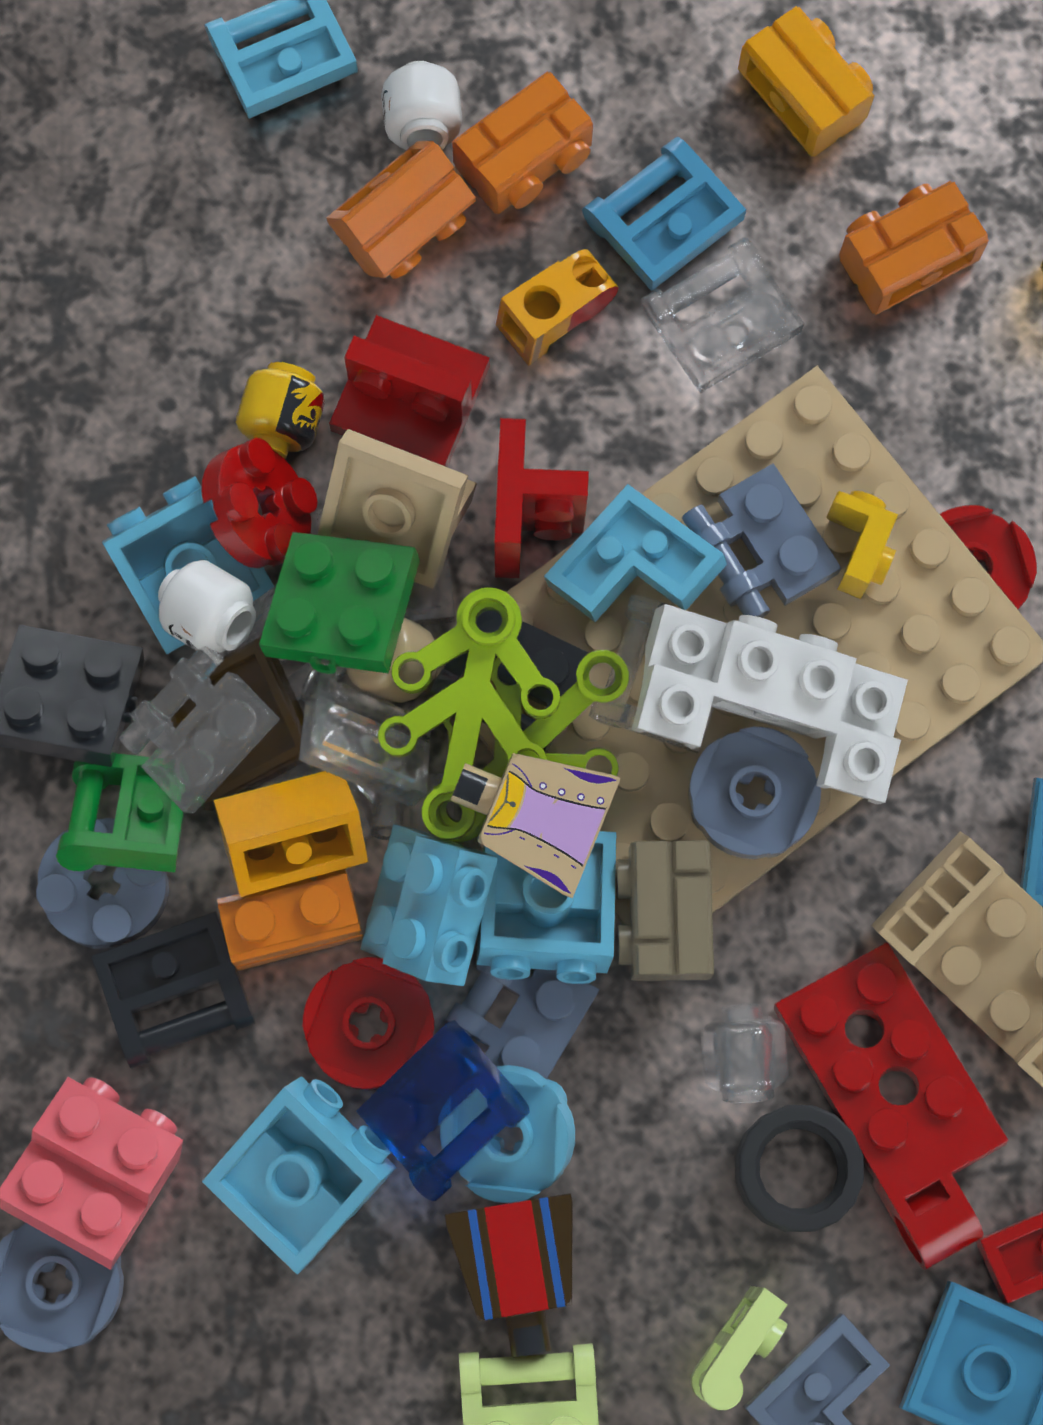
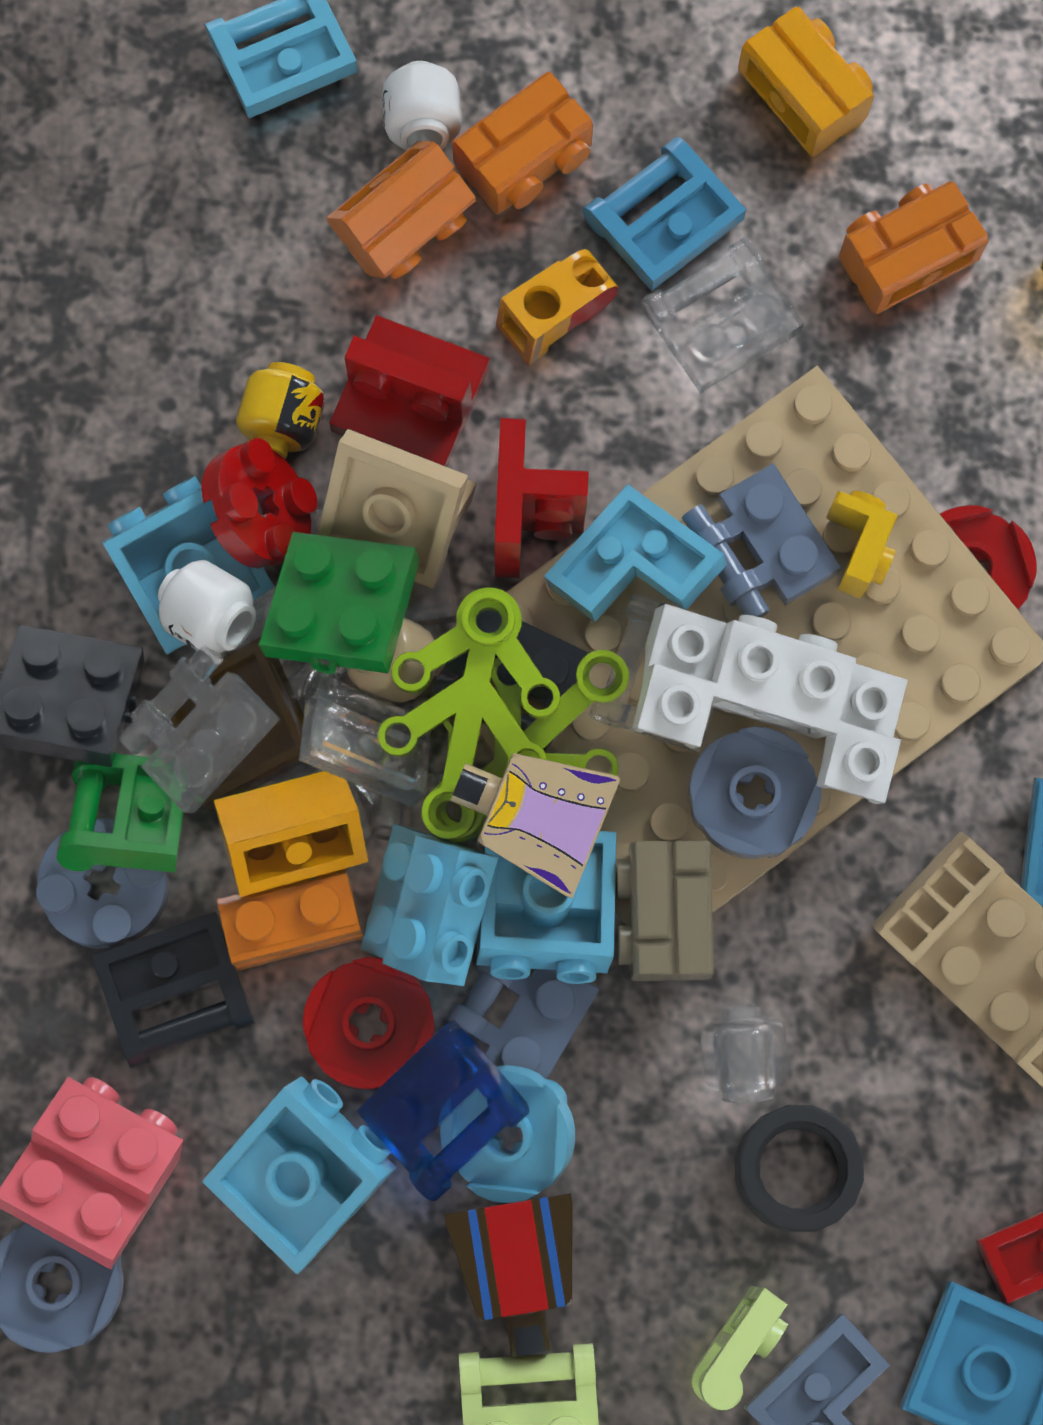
(908, 1146): red hinge -> none

